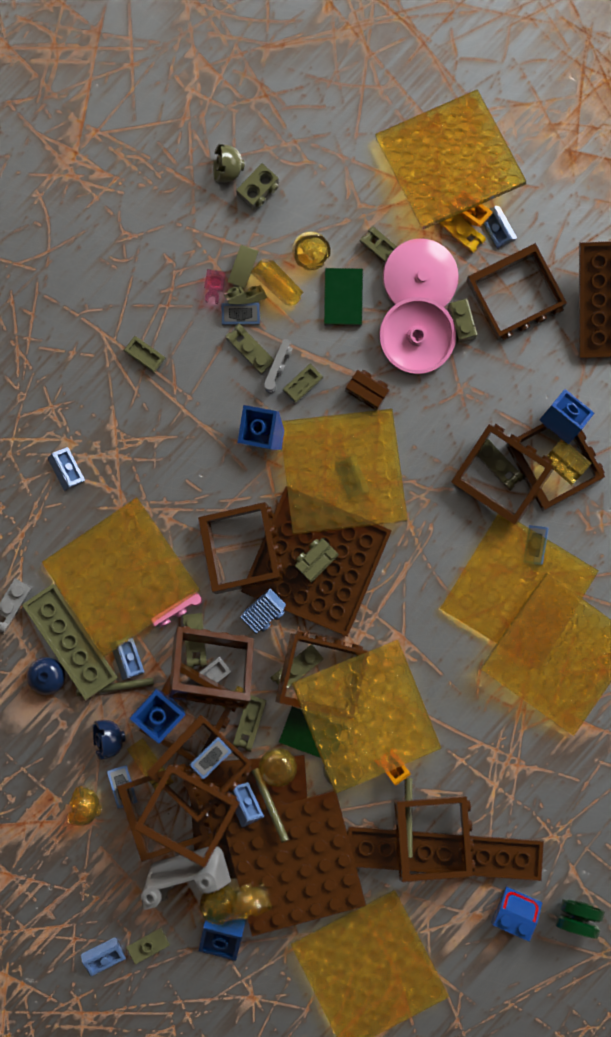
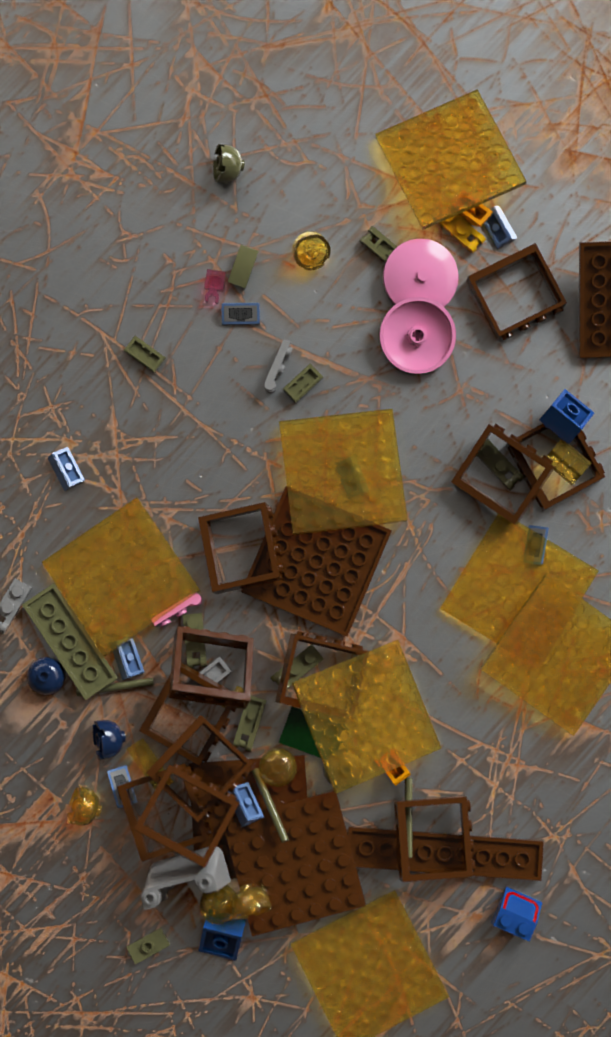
(102, 956): medium blue slope -> none
(158, 715): blue slope -> none
(210, 758): slope -> none
(238, 296): olive slope -> none
(250, 349): olive plate -> none
(253, 183): olive brick -> none
(261, 428): blue slope -> none
(263, 611): medium blue brick -> none
(277, 281): clear yellow slope -> none
(316, 559): olive brick -> none
(343, 296): dark green tile -> none
(367, 389): reddish brown brick -> none
(463, 320): olive brick -> none
(579, 920): dark green wheel -> none

